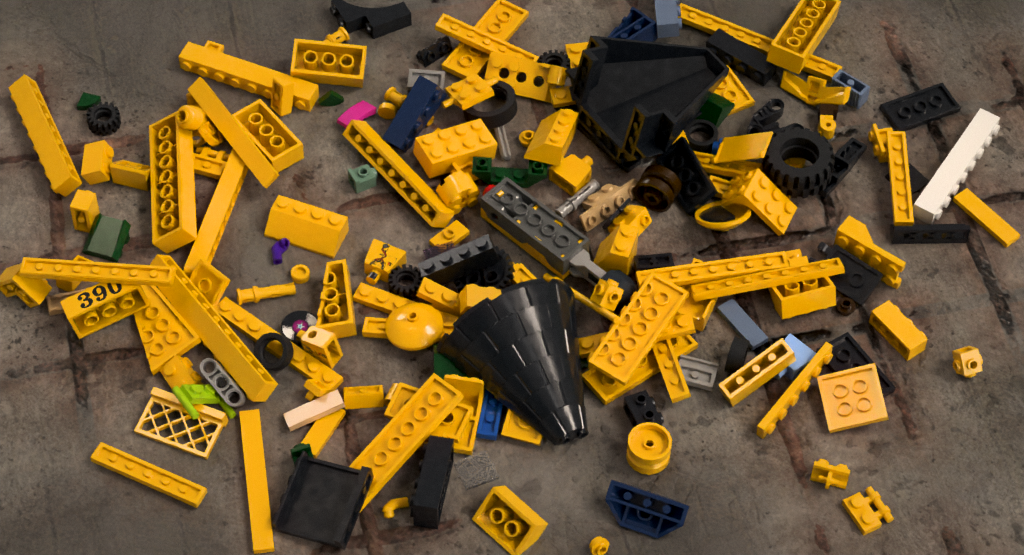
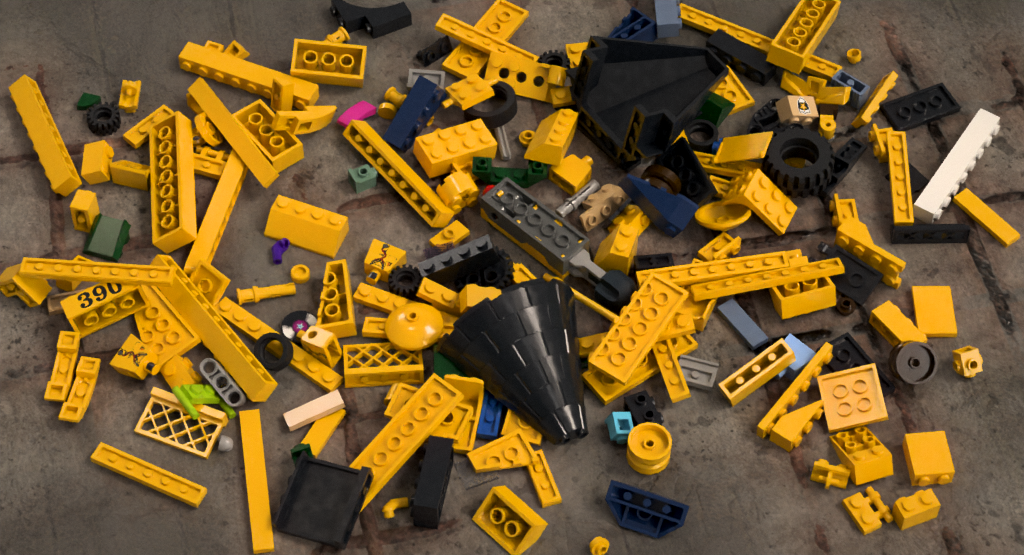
(64, 366): none -> yellow slope
(82, 390): none -> yellow slope
(130, 96): none -> yellow hips
(135, 359): none -> yellow torso
(140, 133): none -> yellow plate
(189, 117): yellow head -> none
(225, 444): none -> light grey hinge
(236, 50): none -> yellow slope
(305, 121): none -> yellow slope
(316, 389): yellow tile -> none
(331, 99): dark green tile -> none
(363, 397): yellow slope -> none
(384, 374): none -> yellow fence
(503, 453): none -> yellow wing
(544, 482): none -> yellow tile
(607, 294): yellow brick -> none
(619, 426): none -> medium azure brick
(665, 210): none -> dark blue wedge
(716, 214): black piece -> none
(720, 248): none -> yellow bracket
(737, 354): black tyre -> none
(792, 426): none -> yellow slope
(797, 109): none -> tan brick
(842, 209): none -> yellow bracket
(854, 55): none -> yellow hinge
(863, 455): none -> yellow slope
(876, 97): none -> yellow plate
(915, 509): none -> yellow brick
(924, 361): none -> dark brown wheel
(928, 458): none -> yellow brick
(934, 311): none -> yellow tile

